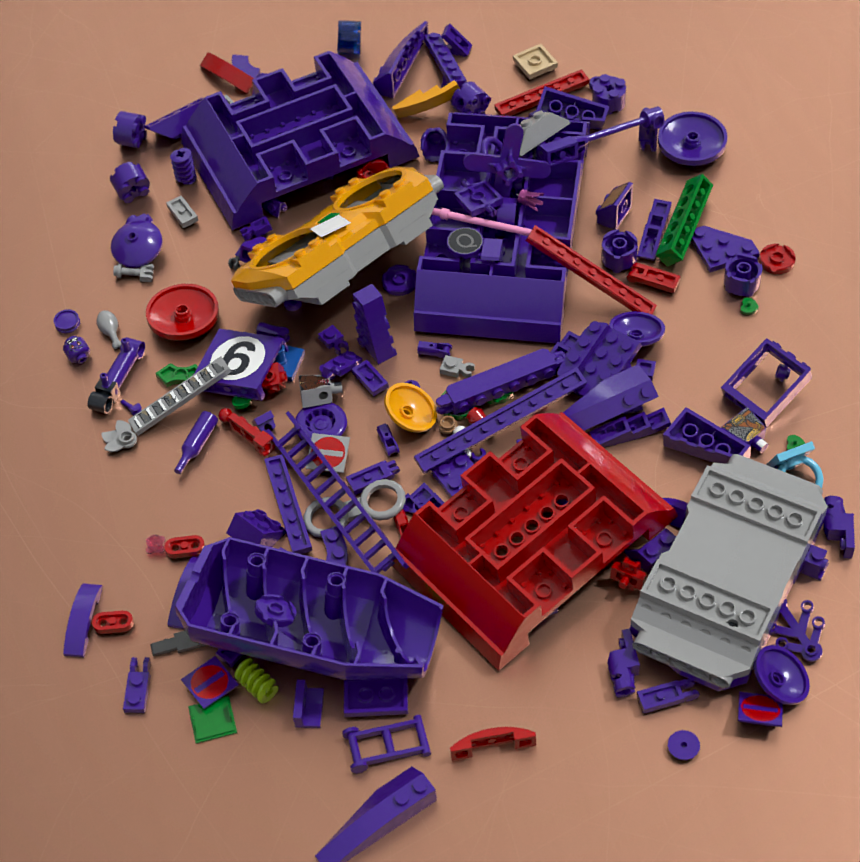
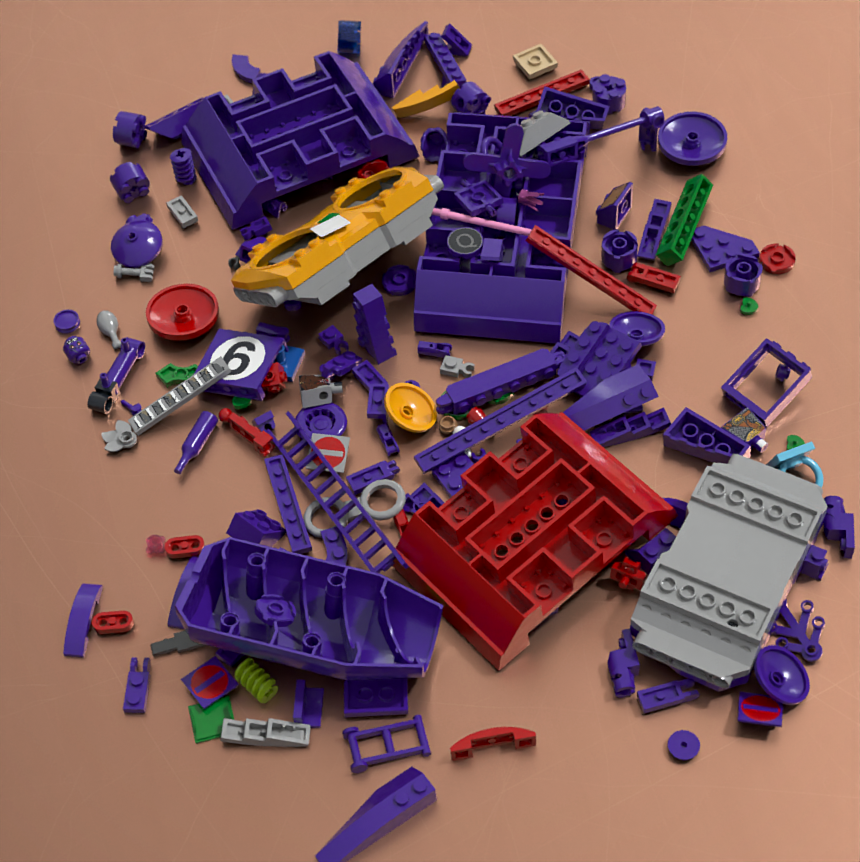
(227, 72): red slope -> none
(263, 733): none -> light grey slope
(376, 406): none -> dark purple panel

